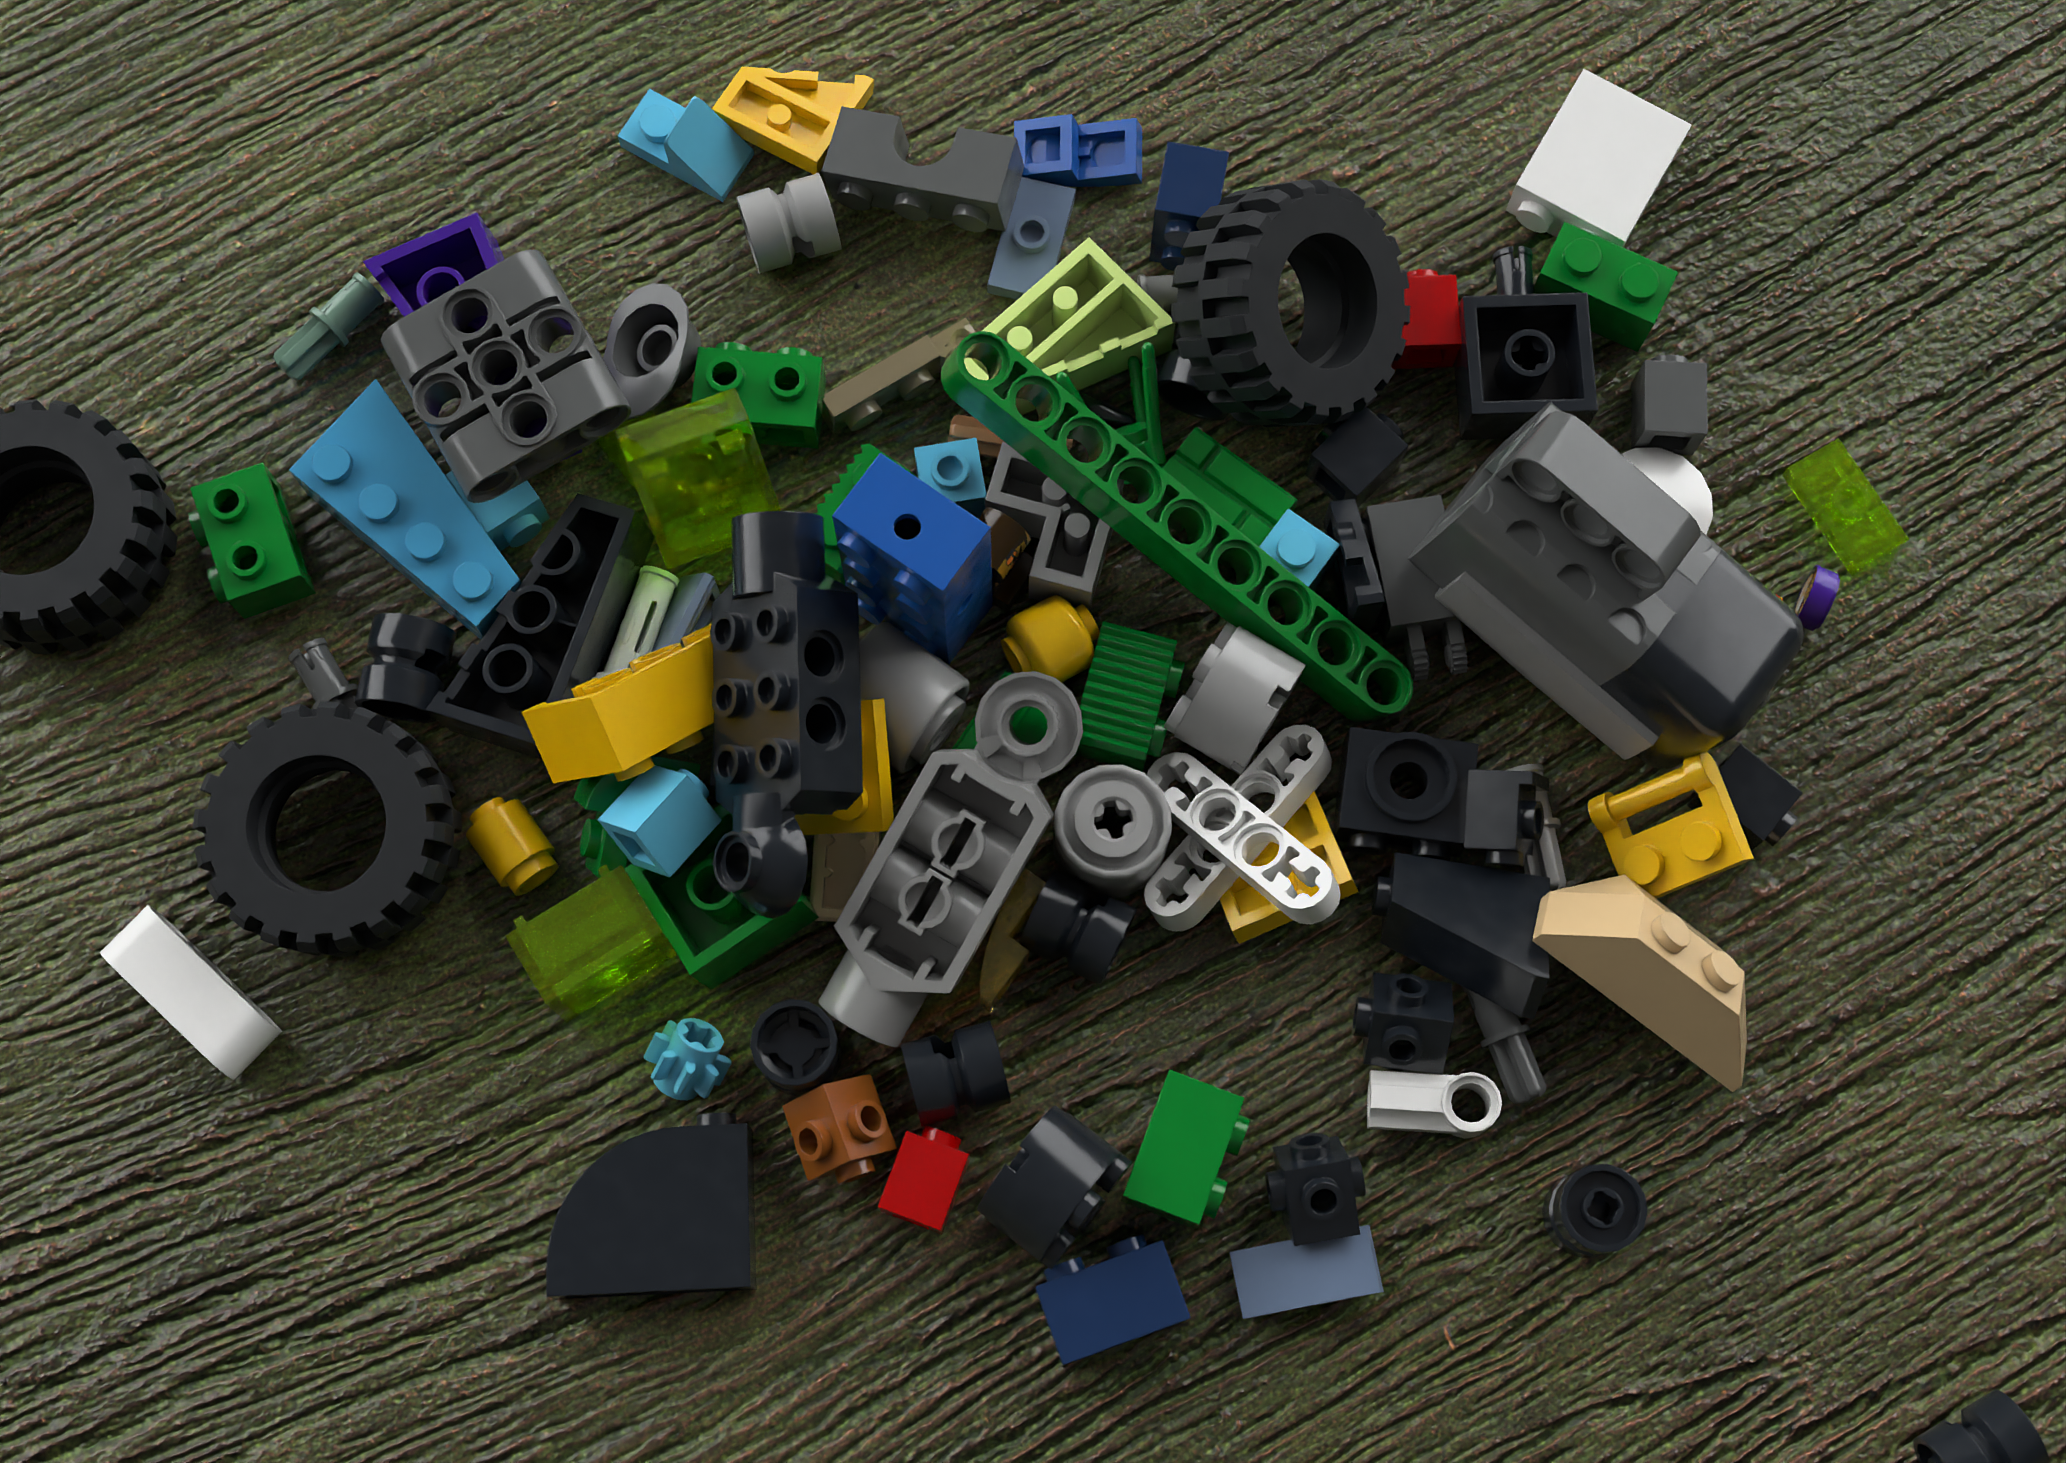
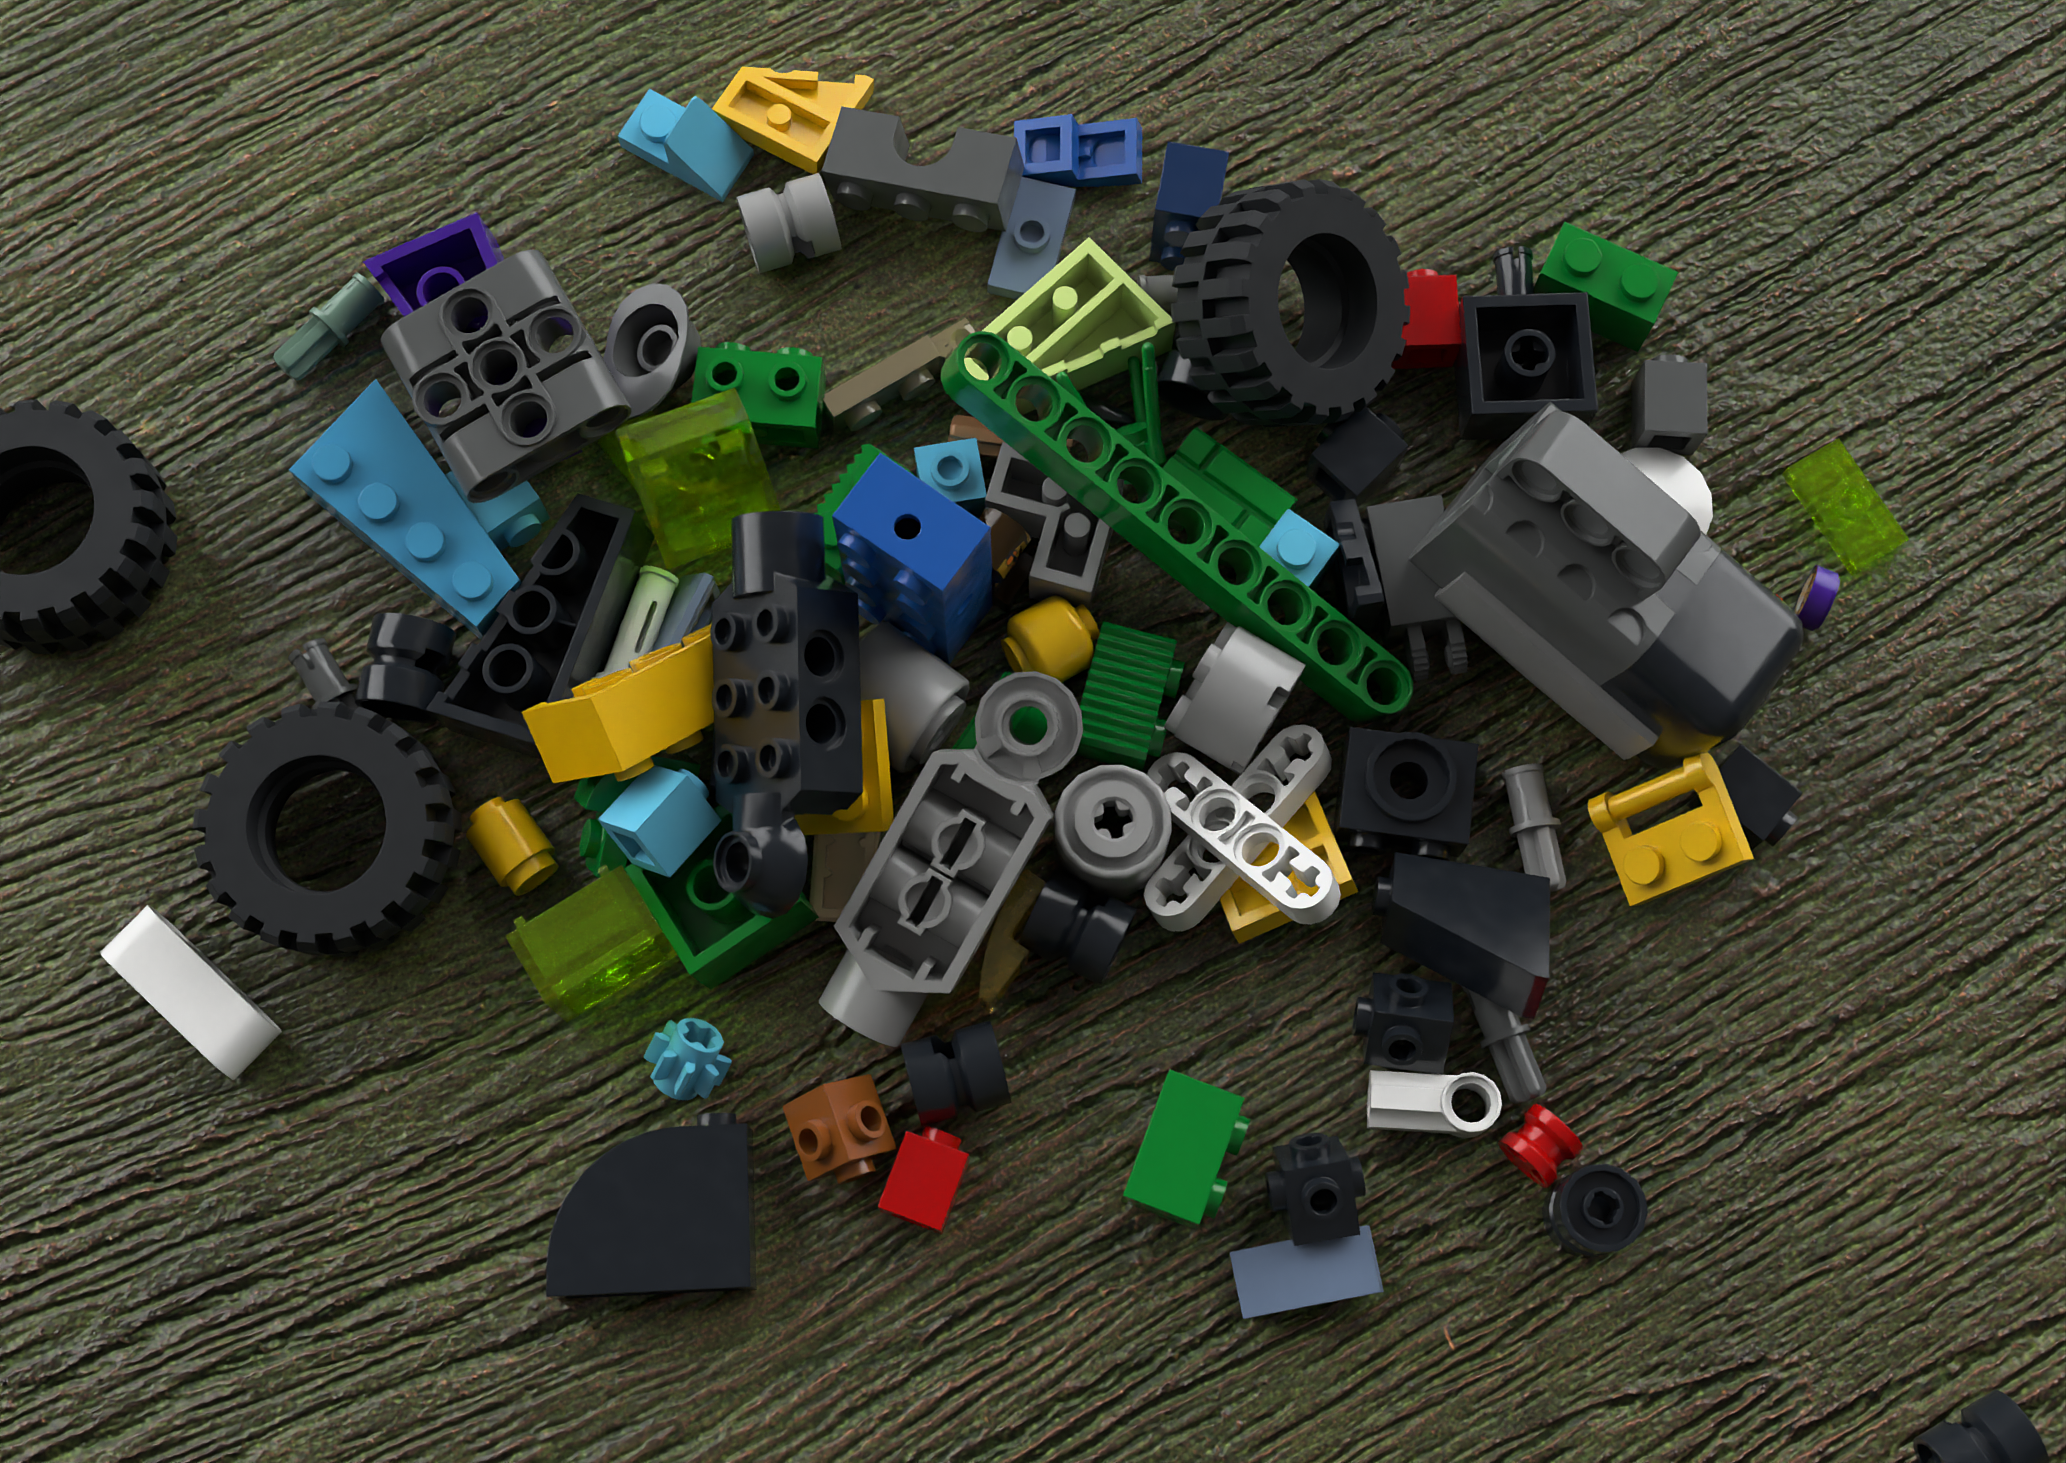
(250, 541): green brick -> none
(796, 1047): black wheel -> none
(1053, 1186): black brick -> none
(1111, 1300): dark blue brick -> none
(1504, 814): black brick -> none
(1540, 1145): none -> red wheel
(1597, 162): white brick -> none
(1651, 969): tan wedge -> none

